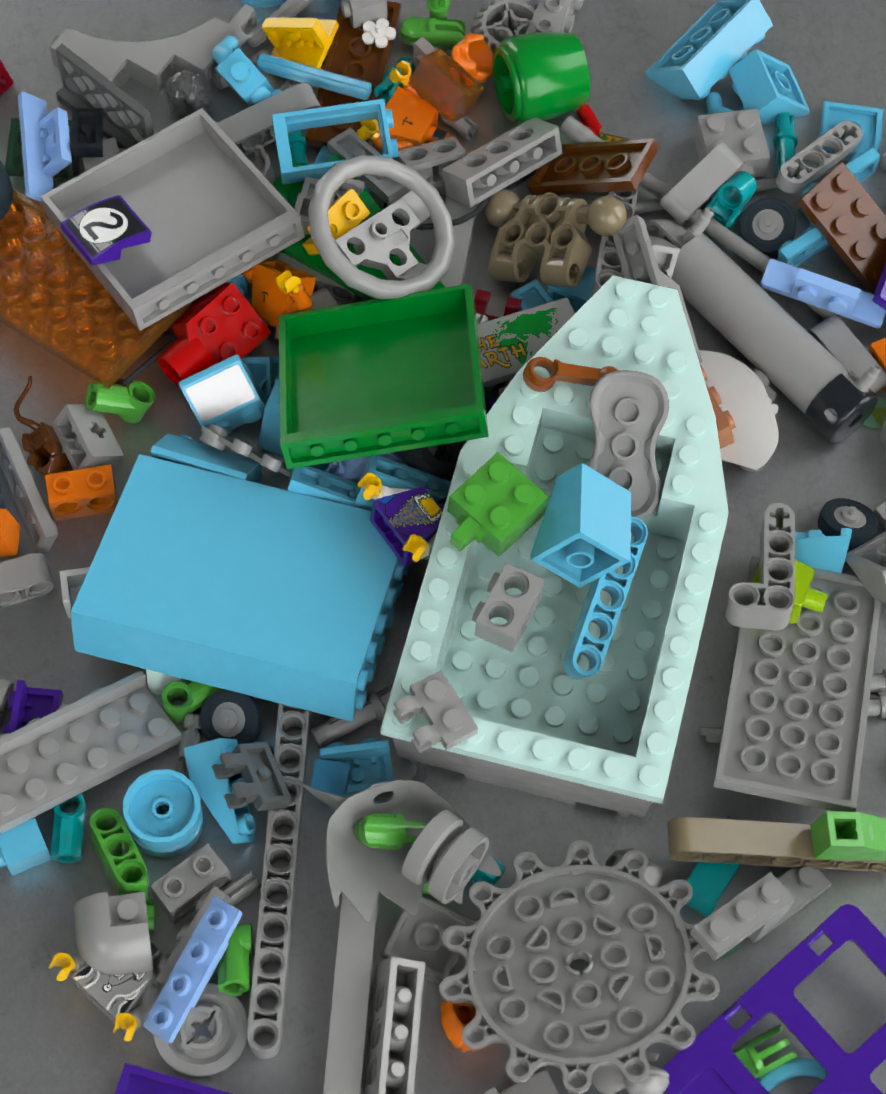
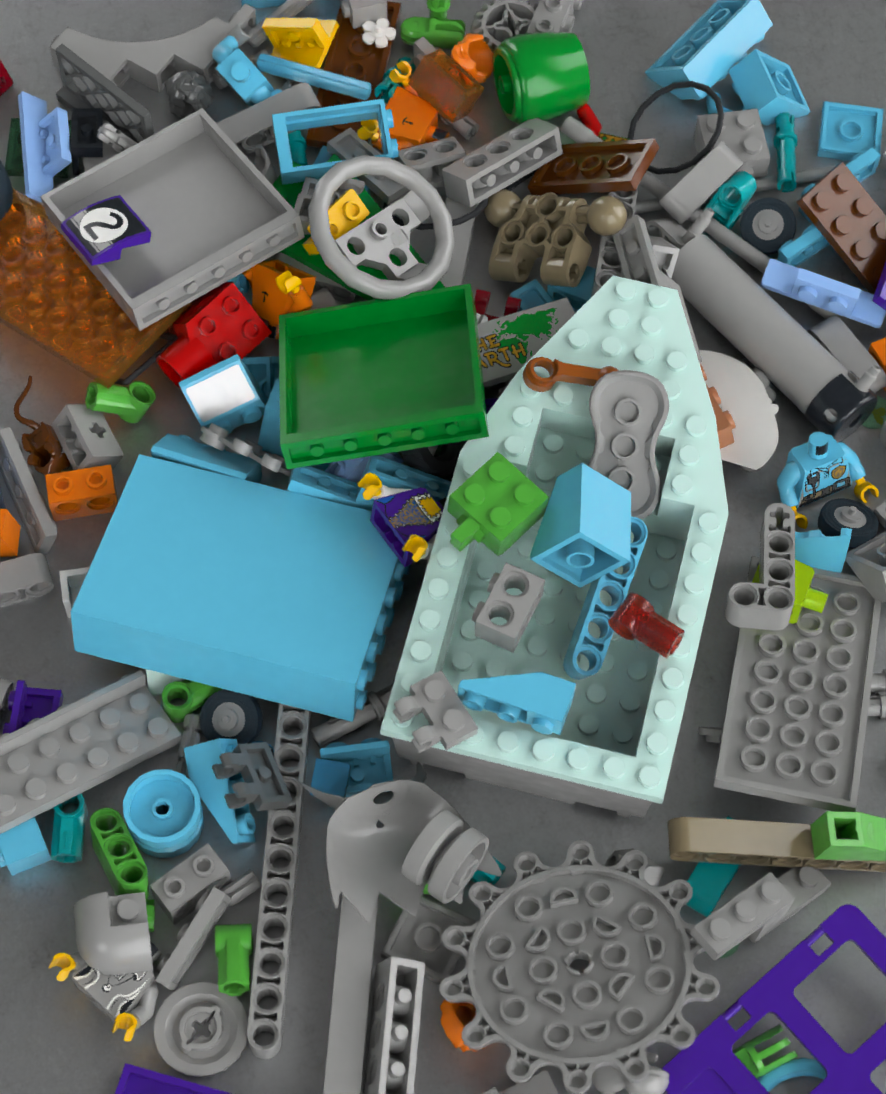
(117, 140): none -> light grey axle
(193, 969): light blue bracket -> none
(385, 830): bright green arm -> none
(526, 698): none -> medium azure slope
(638, 620): none -> clear red piece
(707, 149): none -> black piece
(819, 471): none -> medium azure torso
(821, 158): light grey beam -> none

